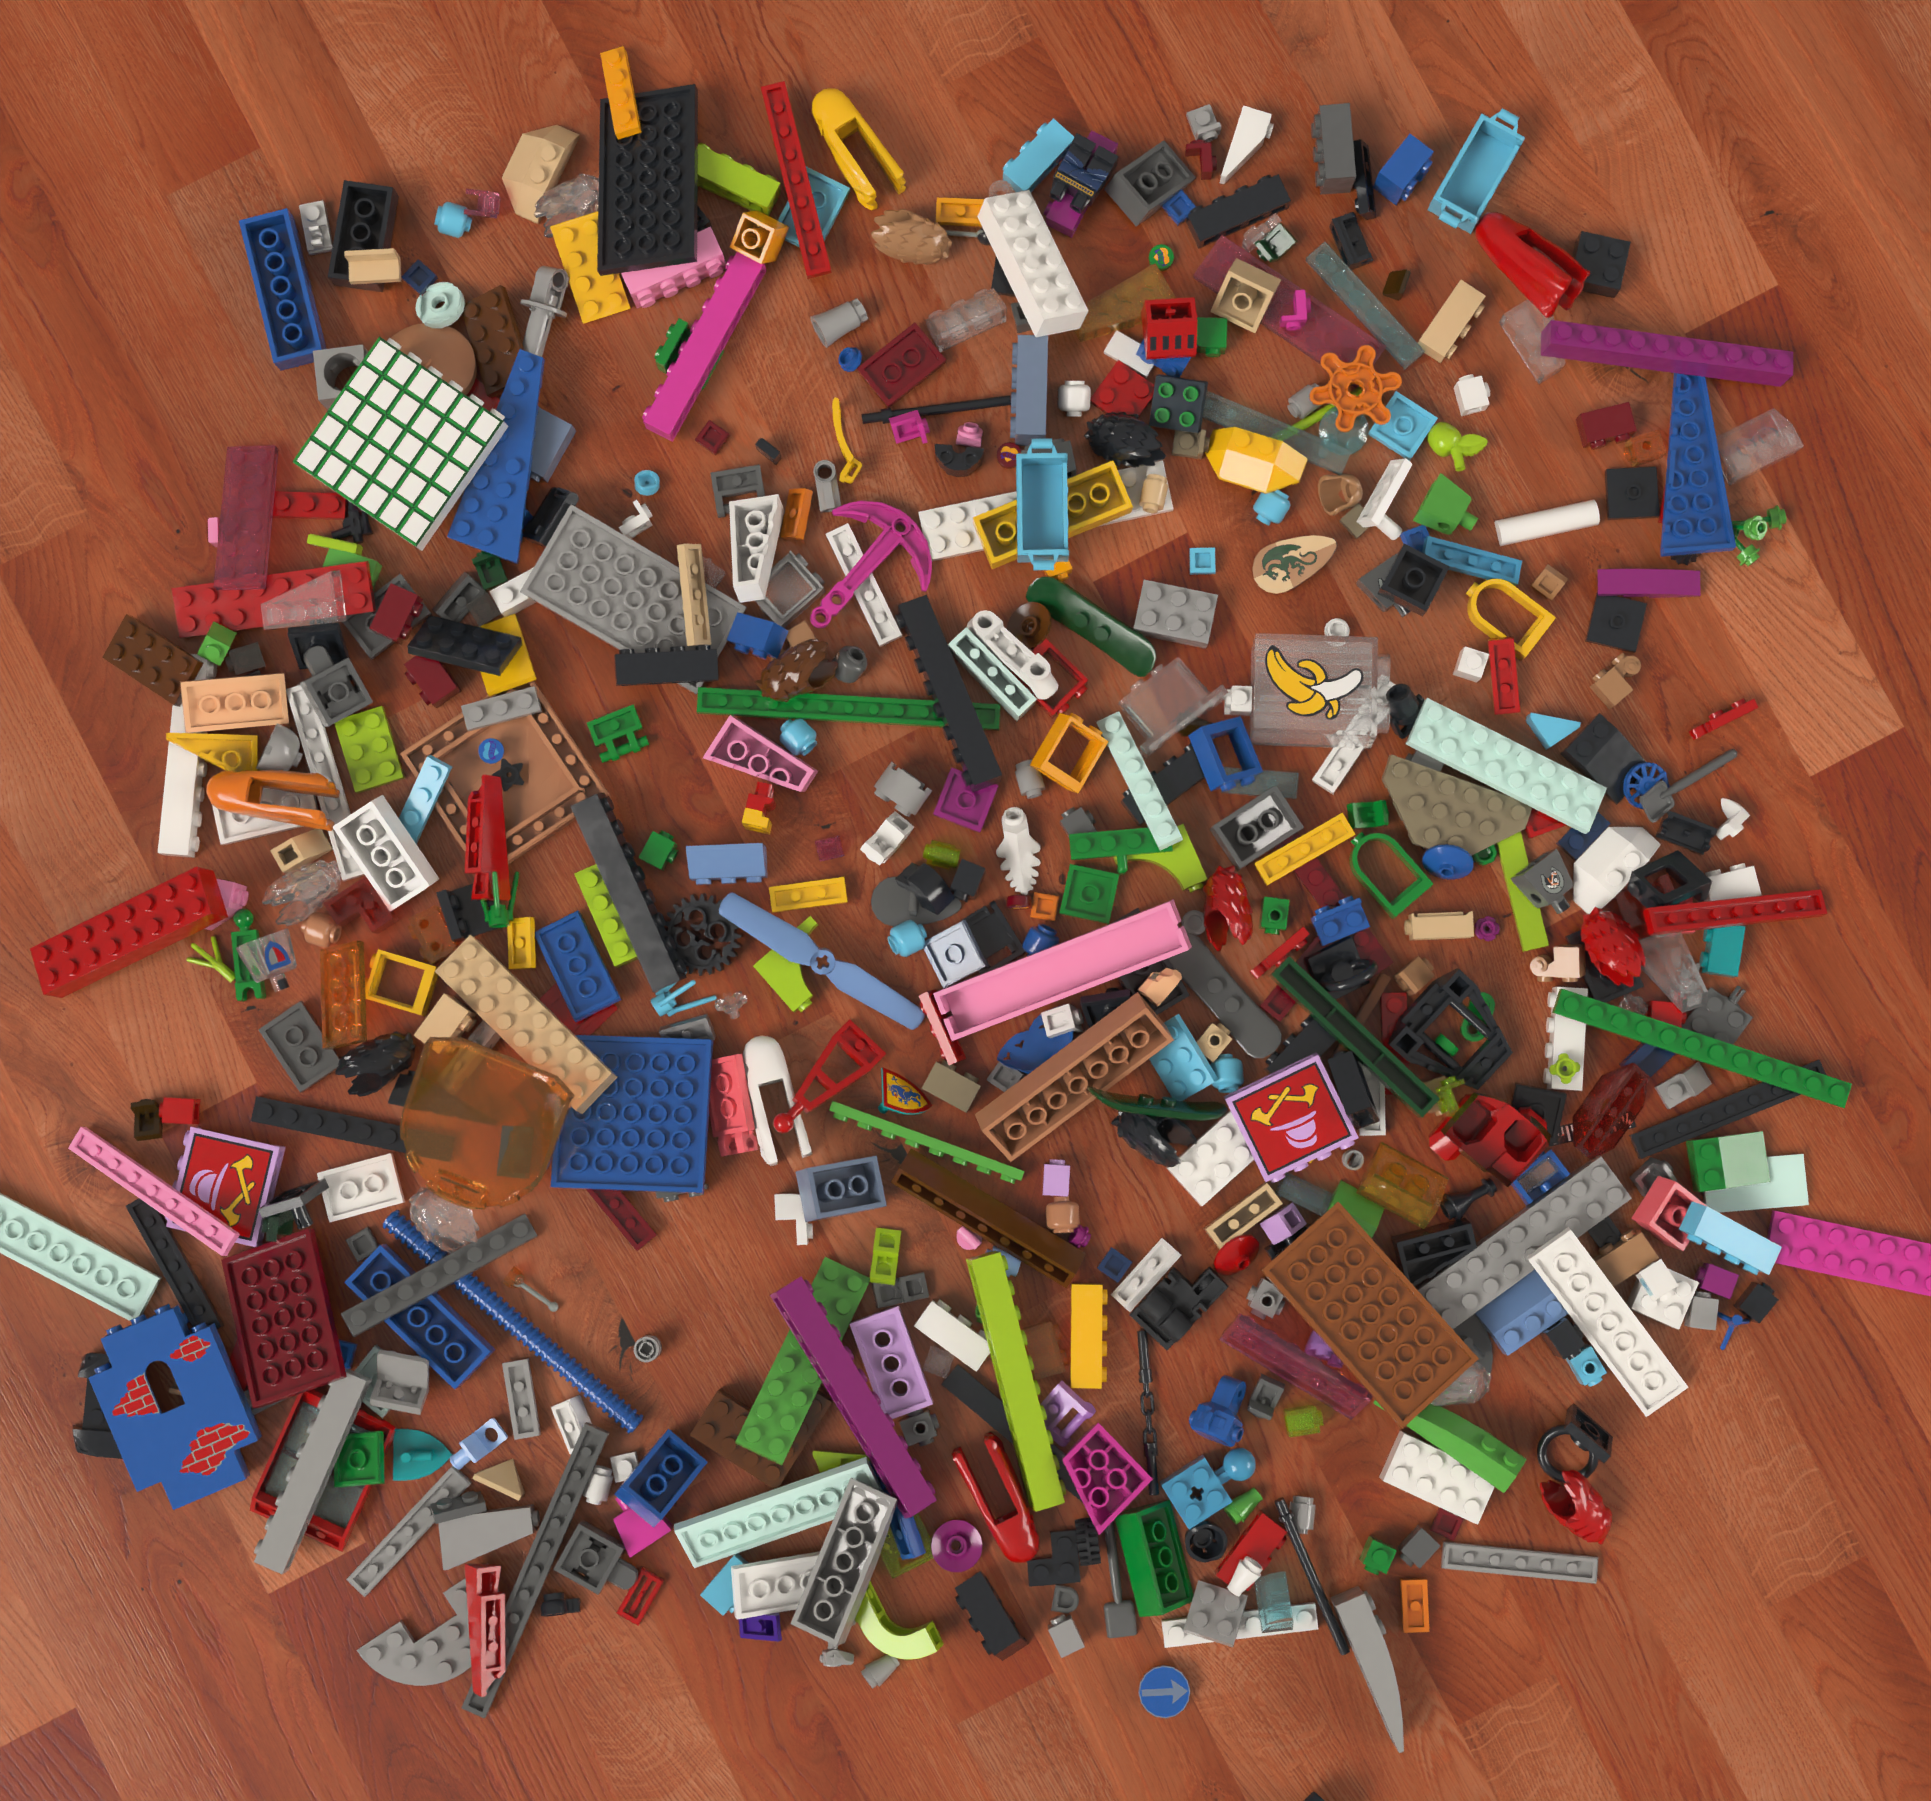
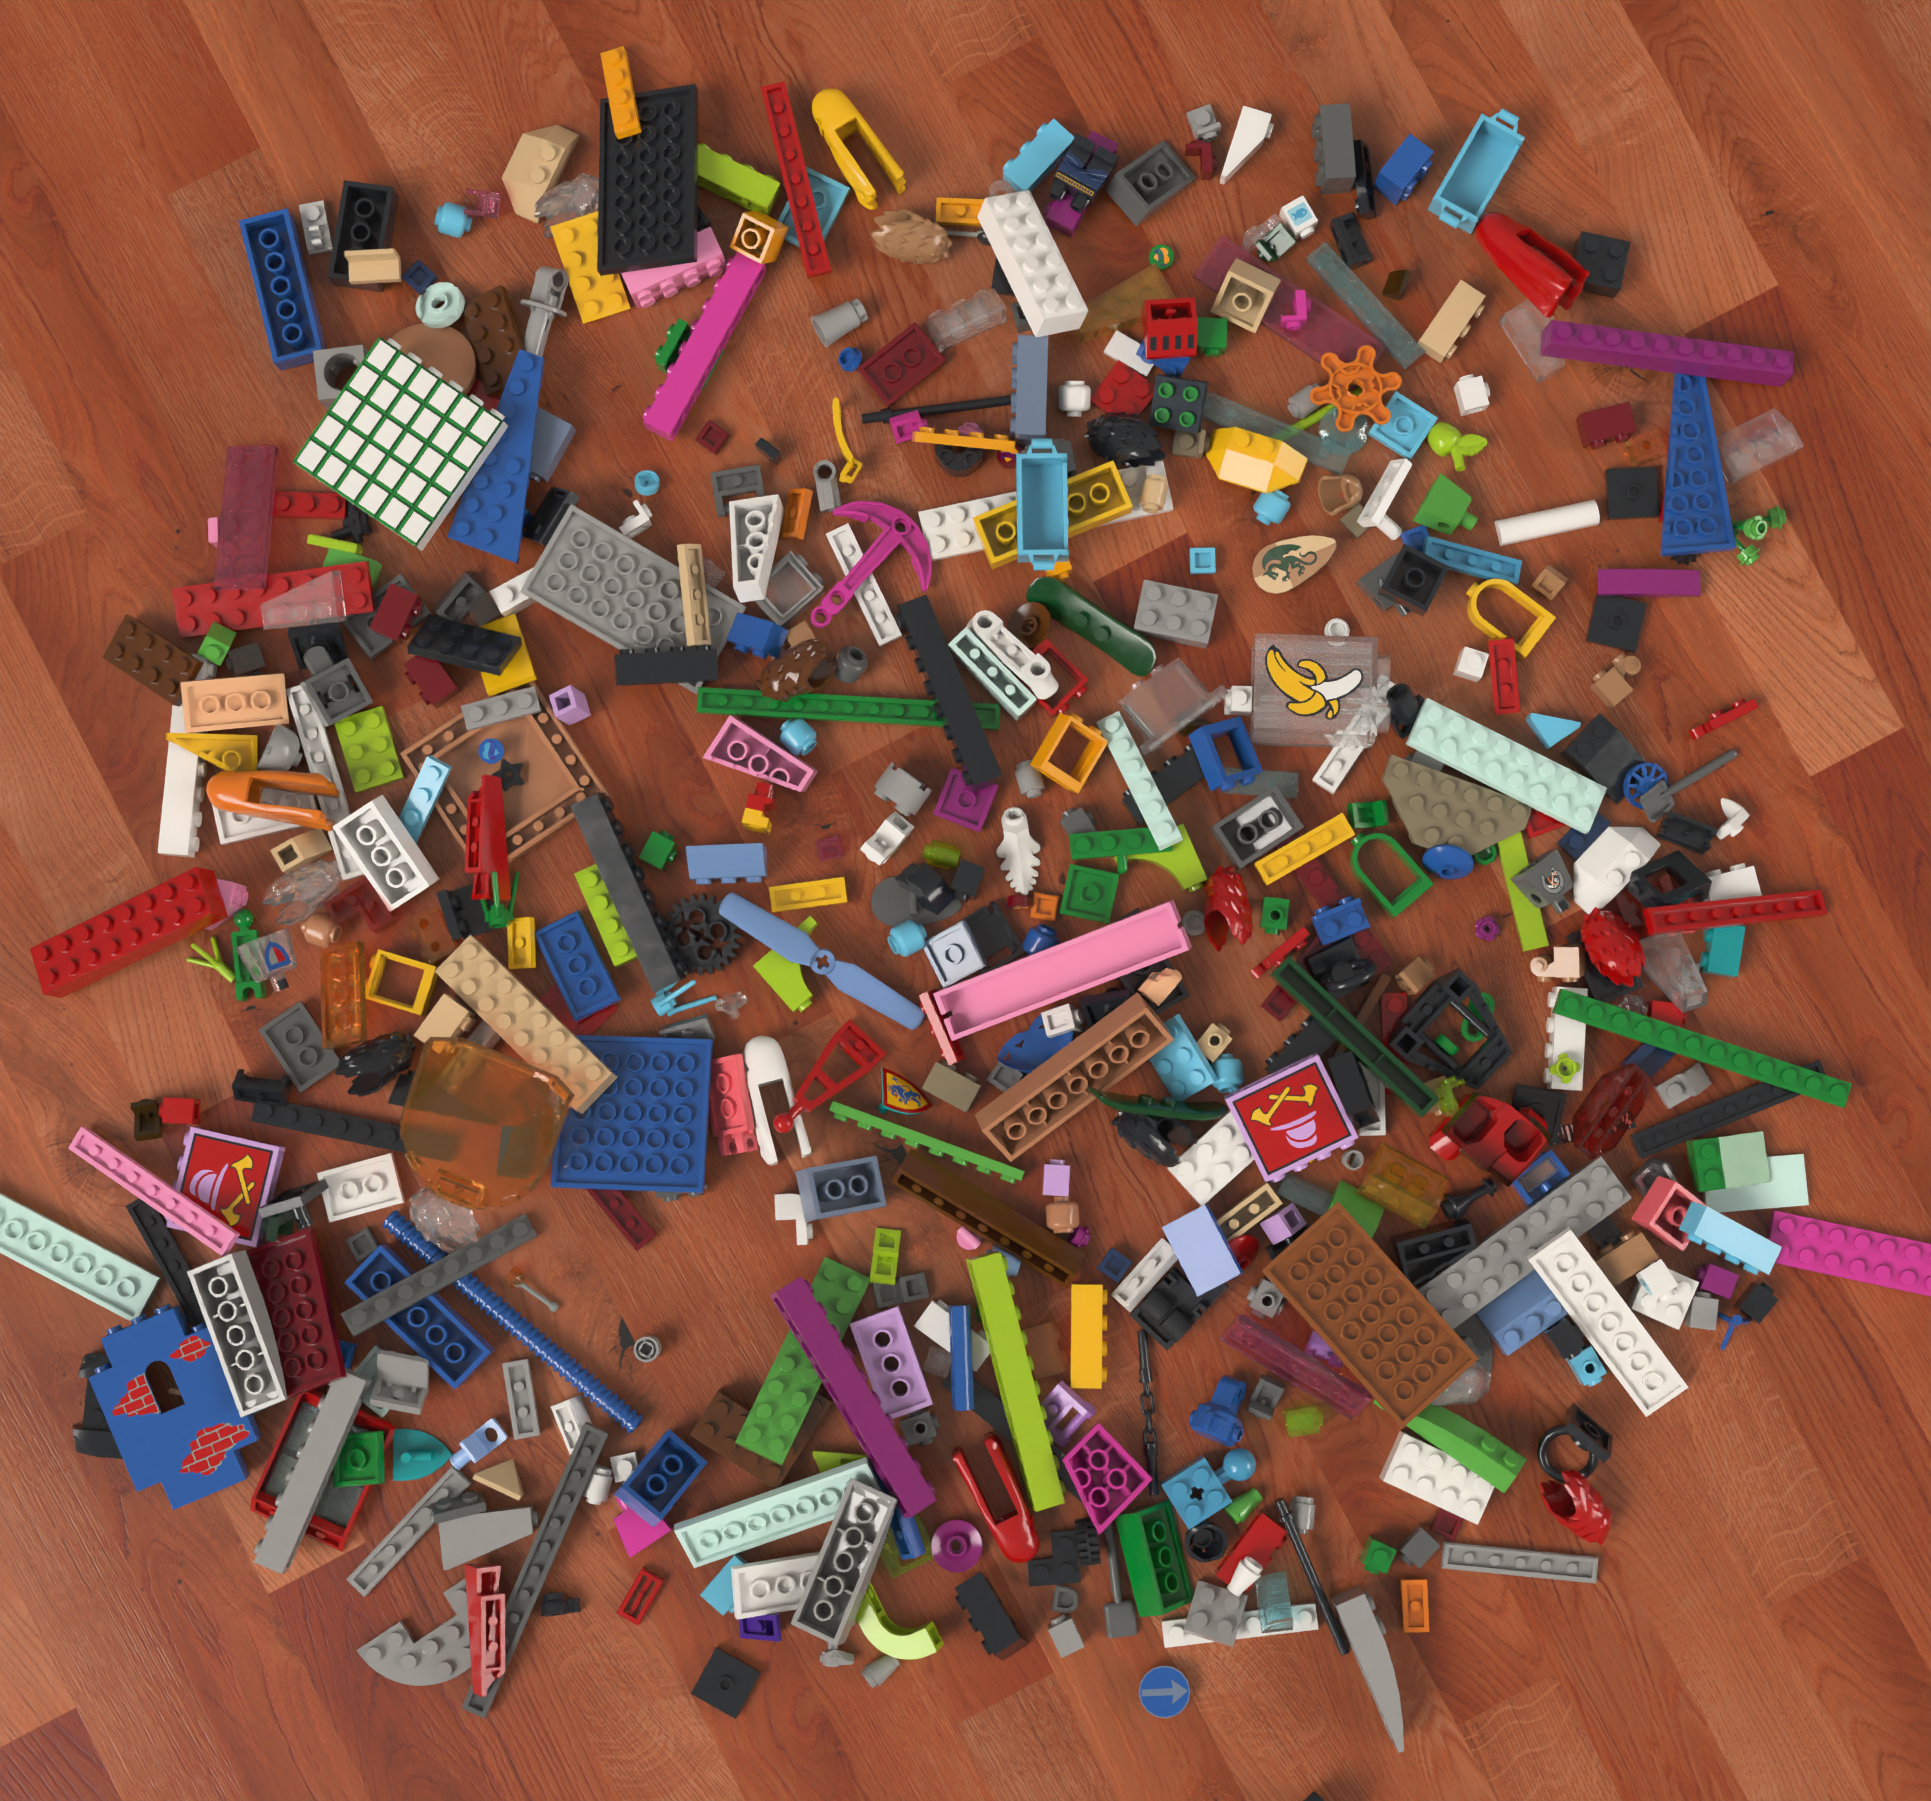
(240, 1331): none -> light grey slope
(261, 1089): none -> black hinge
(489, 570): dark green bracket -> none
(569, 705): none -> lavender brick
(598, 1558): dark grey brick -> none
(615, 726): green plate -> none
(726, 1682): none -> black plate
(952, 437): none -> light orange plate
(961, 1357): none -> blue brick
(1178, 207): blue tile -> none
(1202, 1250): none -> tile
(1227, 1000): dark grey piece -> none
(1238, 211): black brick -> none
(1299, 218): none -> white brick
(1439, 926): tan window -> none
(1720, 1017): dark grey plate -> none

